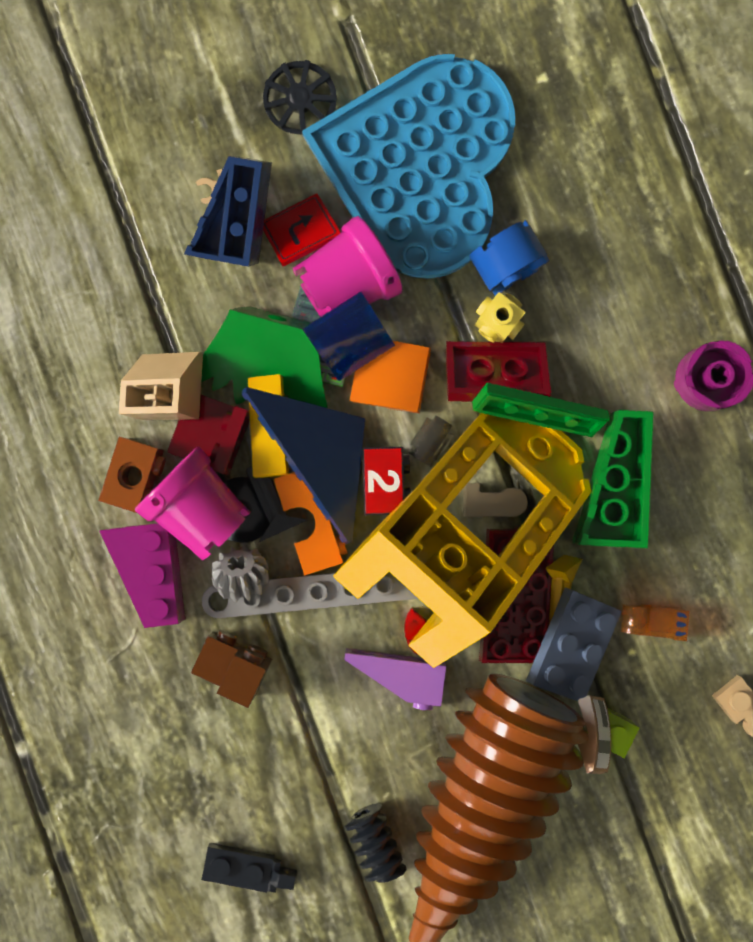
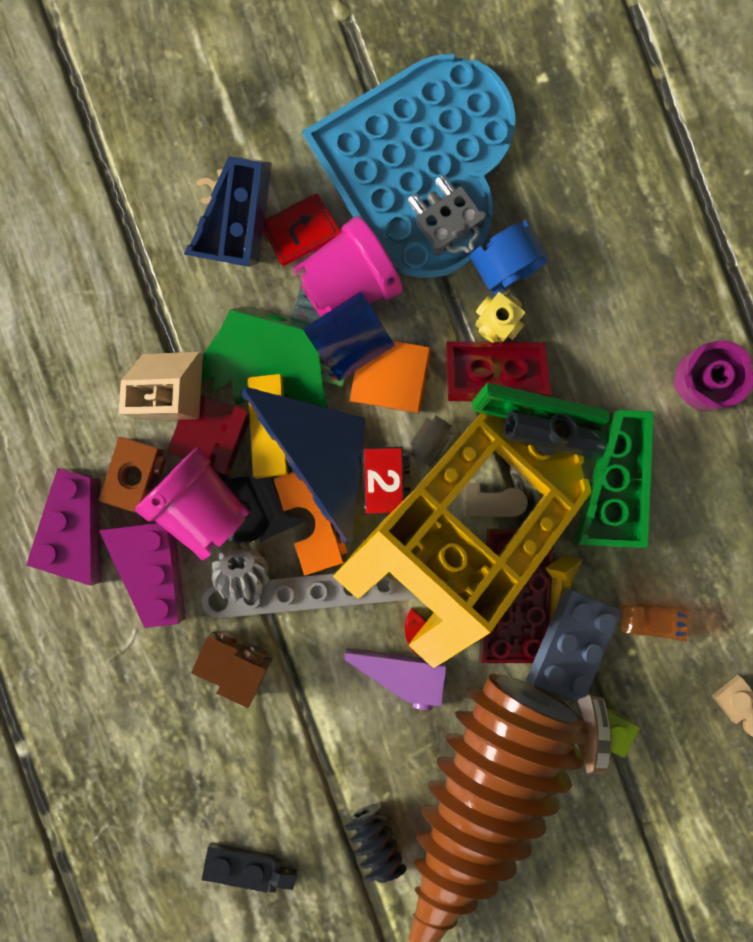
(69, 529): none -> magenta wedge
(299, 95): black wheel -> none
(451, 229): none -> dark grey piece
(555, 434): none -> black piece

